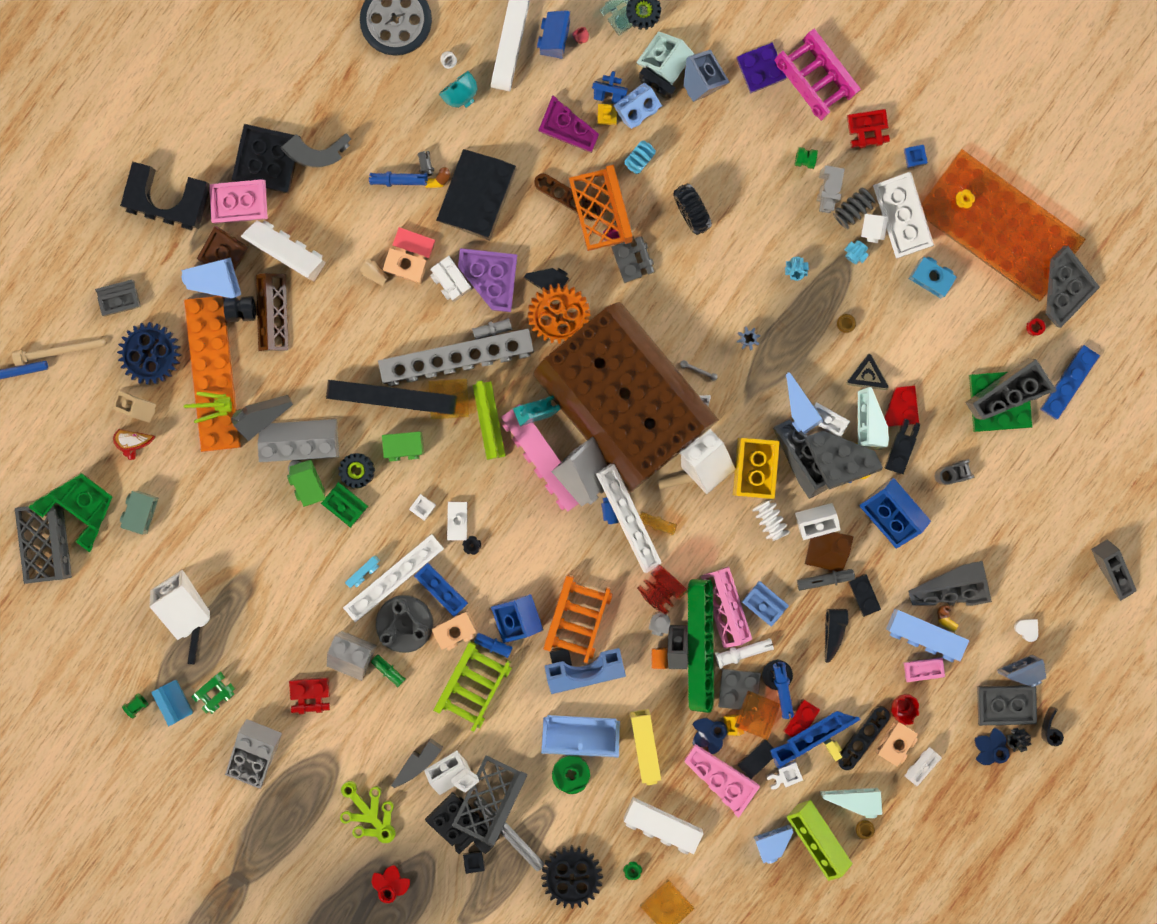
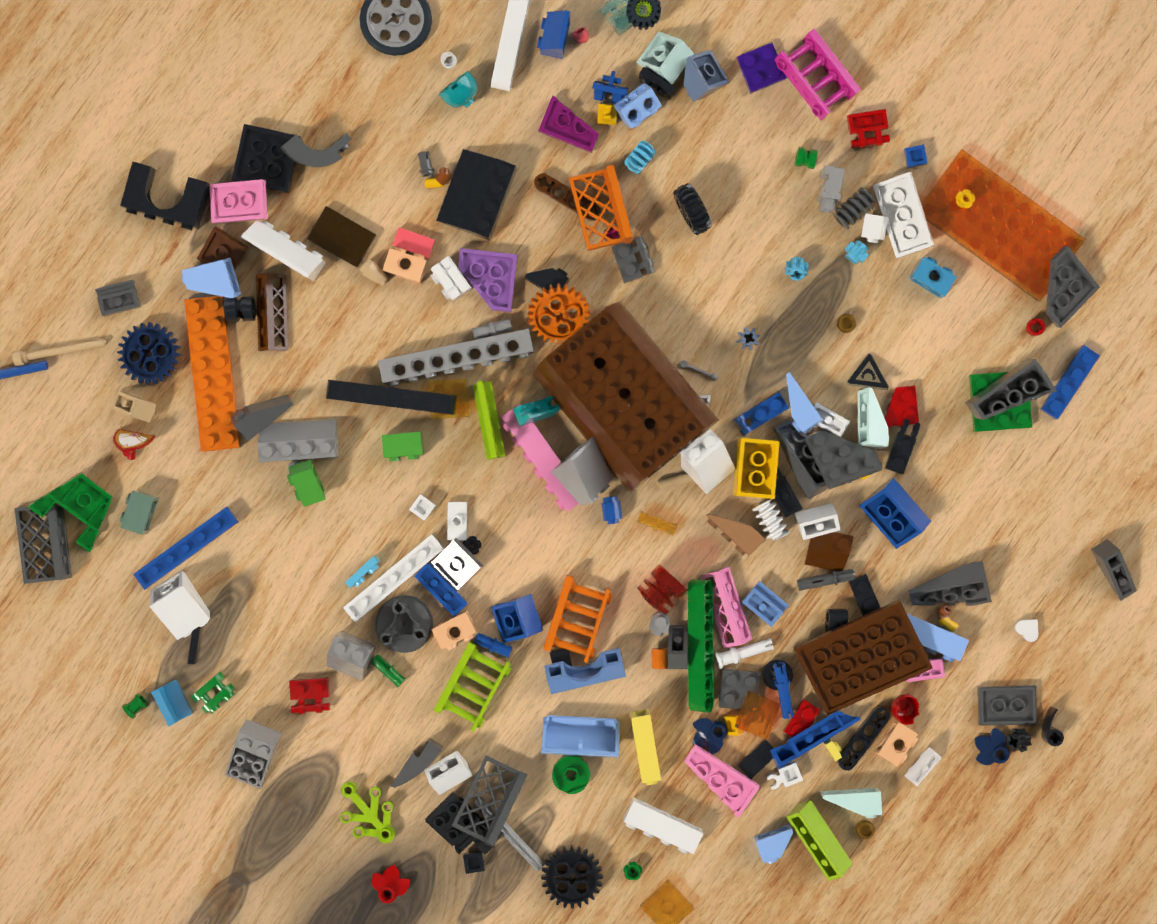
(186, 548): none -> blue plate
(222, 404): lime plant -> none
(341, 236): none -> dark brown tile
(344, 504): green plate -> none
(353, 480): black bush -> none
(397, 179): blue pin -> none
(456, 564): none -> plate
(465, 780): white plate -> none
(628, 517): white plate -> none
(741, 534): none -> medium nougat slope
(761, 413): none -> blue plate
(785, 496): none -> black hinge
(863, 657): none -> reddish brown plate
(957, 472): dark grey piece -> none
(1025, 671): sand blue slope -> none

